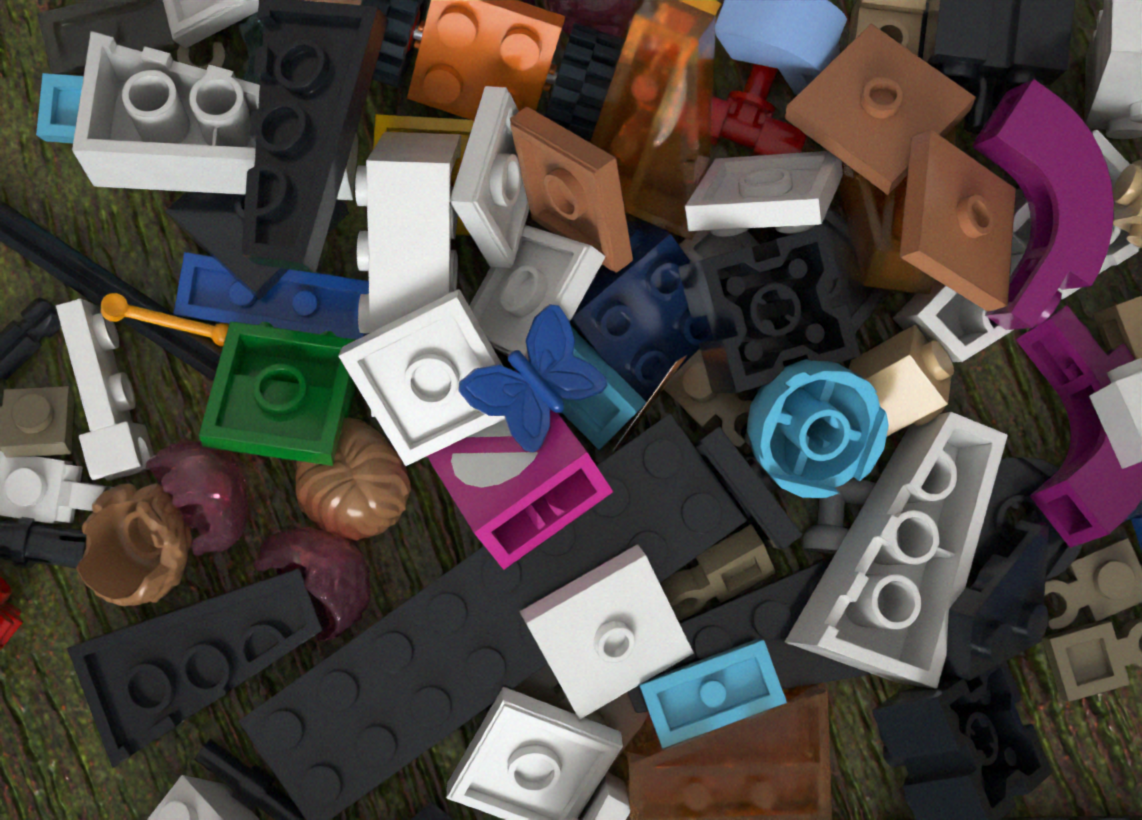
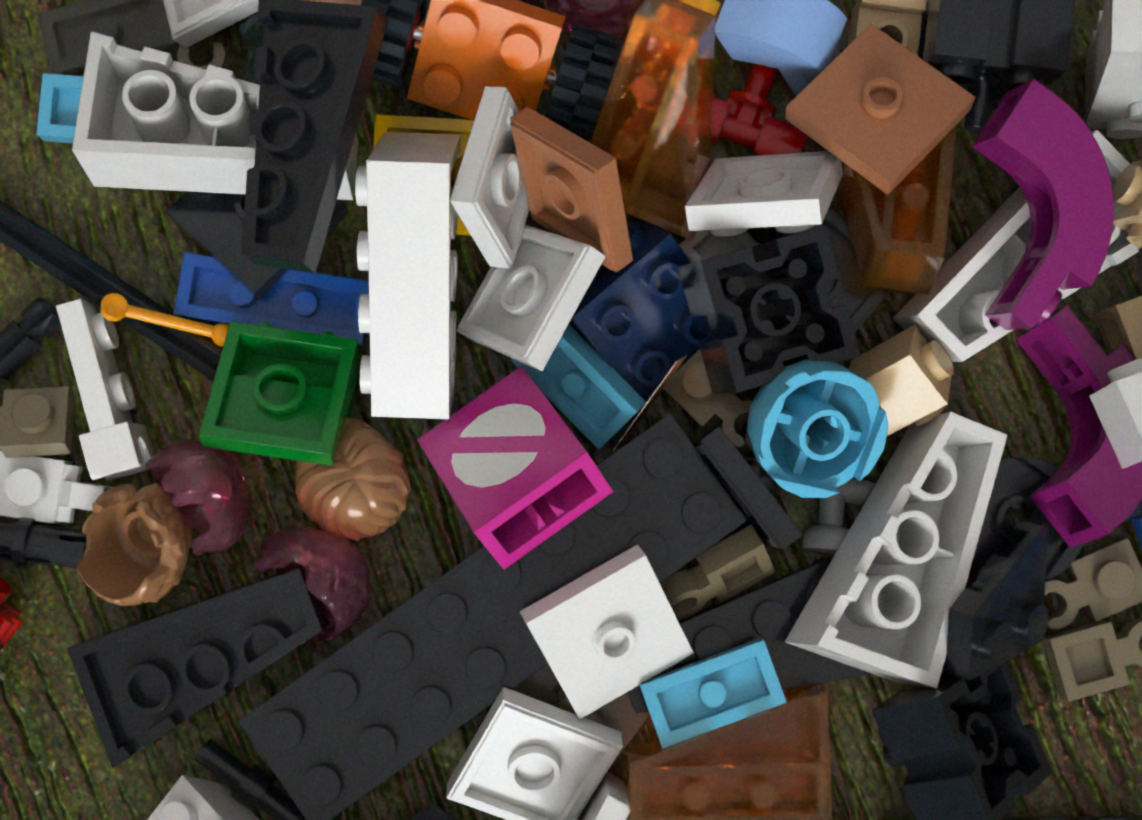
(414, 373): white plate -> none
(539, 384): blue piece -> none
(958, 221): nougat plate -> none

